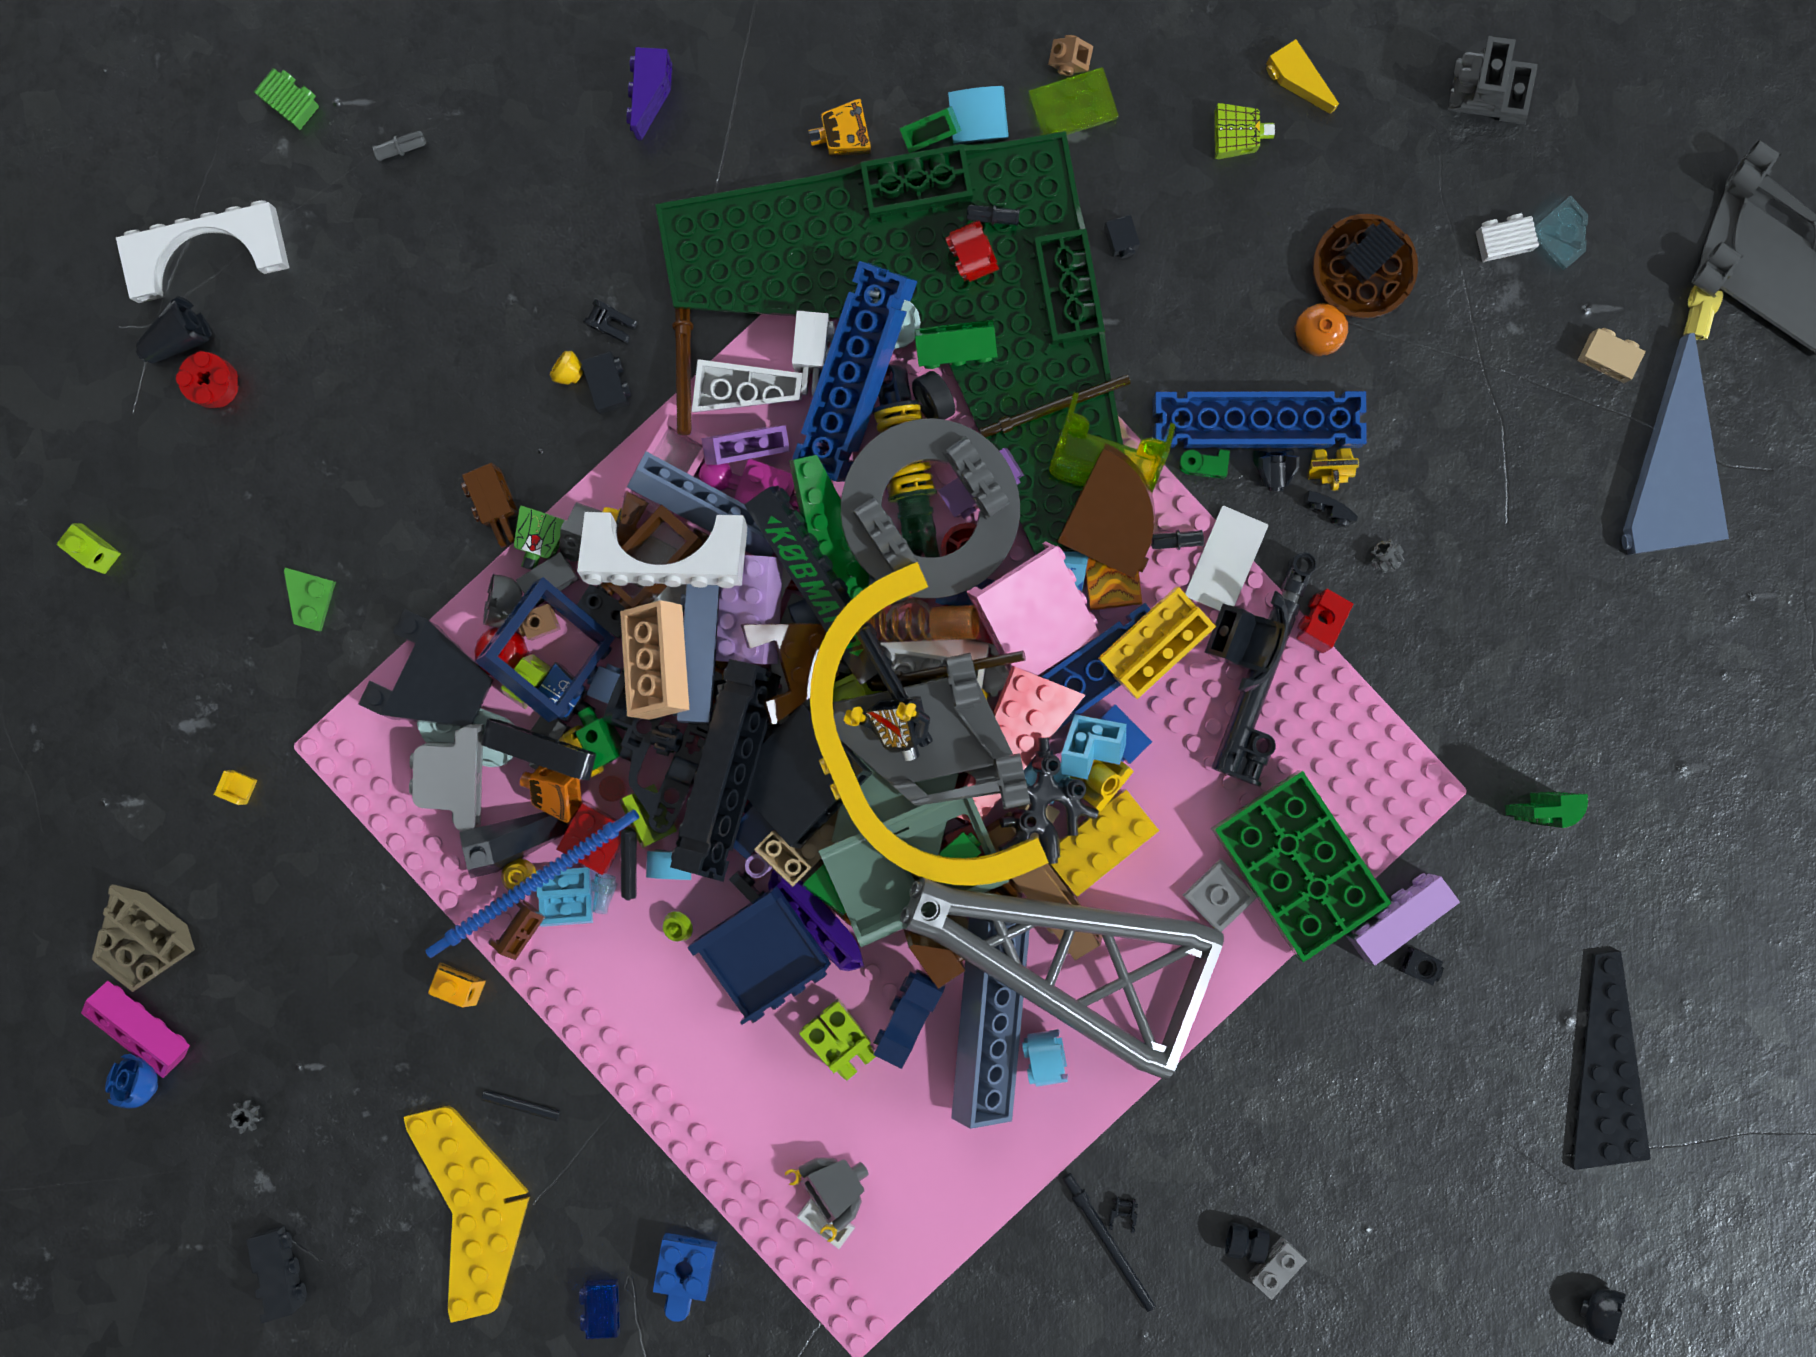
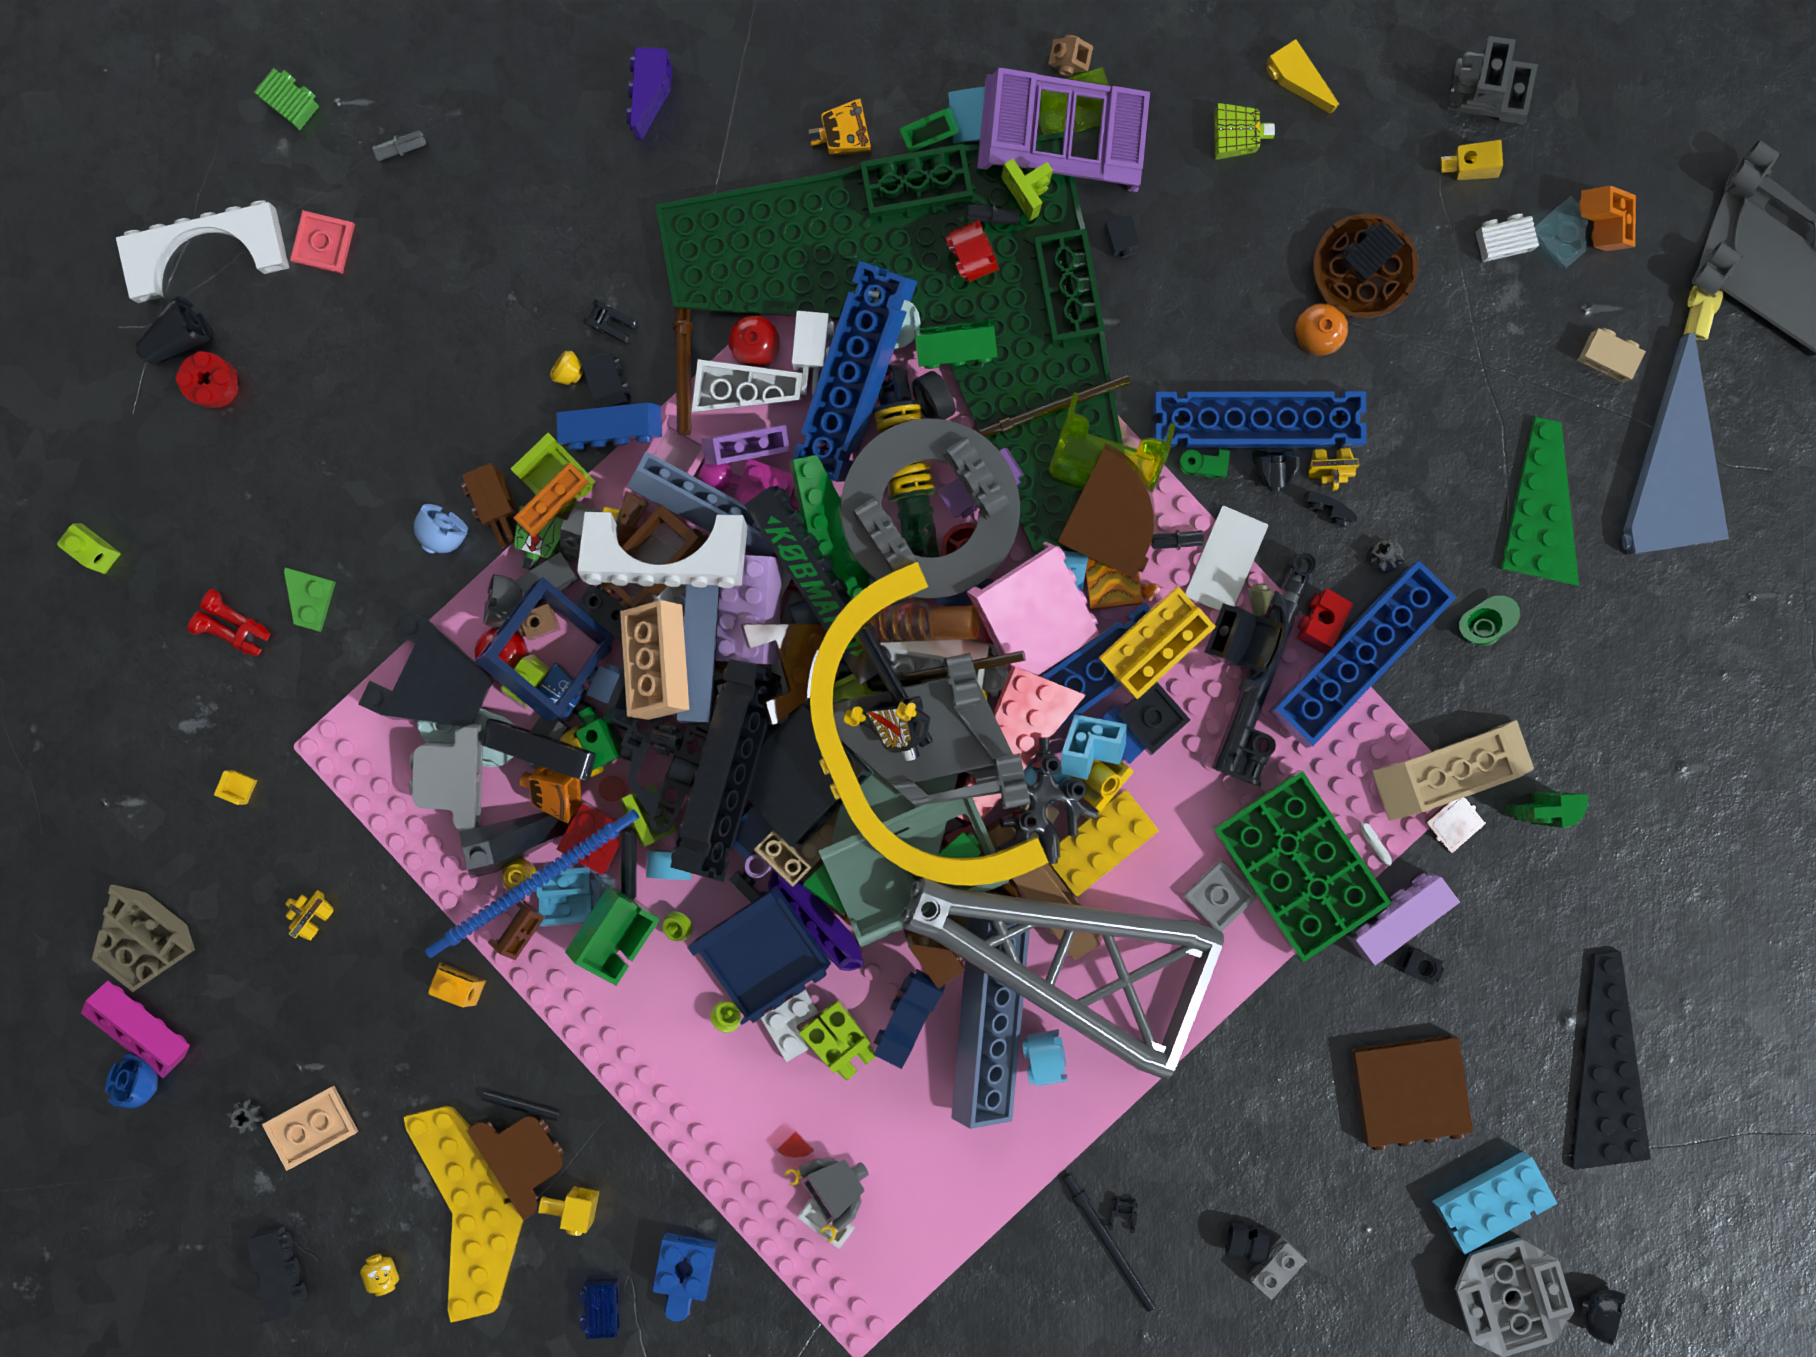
(213, 604): none -> red piece
(301, 924): none -> yellow hips
(310, 1128): none -> light nougat plate
(322, 242): none -> coral tile
(379, 1275): none -> yellow head
(437, 530): none -> light blue cylinder
(519, 1158): none -> reddish brown brick
(544, 463): none -> lime panel
(551, 499): none -> orange tile
(576, 1211): none -> yellow brick
(609, 425): none -> blue brick
(612, 926): none -> green piece
(725, 1016): none -> lime hat
(754, 341): none -> red cylinder
(783, 1024): none -> white plate
(795, 1146): none -> clear red tile
(1012, 123): none -> medium lavender piece
(1027, 188): none -> lime bracket
(1150, 591): none -> orange rock
(1153, 718): none -> black bracket
(1260, 598): none -> olive cone
(1362, 654): none -> blue brick
(1372, 838): none -> white piece
(1411, 1092): none -> reddish brown brick
(1453, 771): none -> tan slope
(1455, 823): none -> piece
(1485, 160): none -> yellow torso
(1489, 620): none -> green piece
(1494, 1202): none -> medium azure piece
(1534, 1313): none -> light grey piece
(1541, 522): none -> green wing
(1613, 217): none -> orange brick

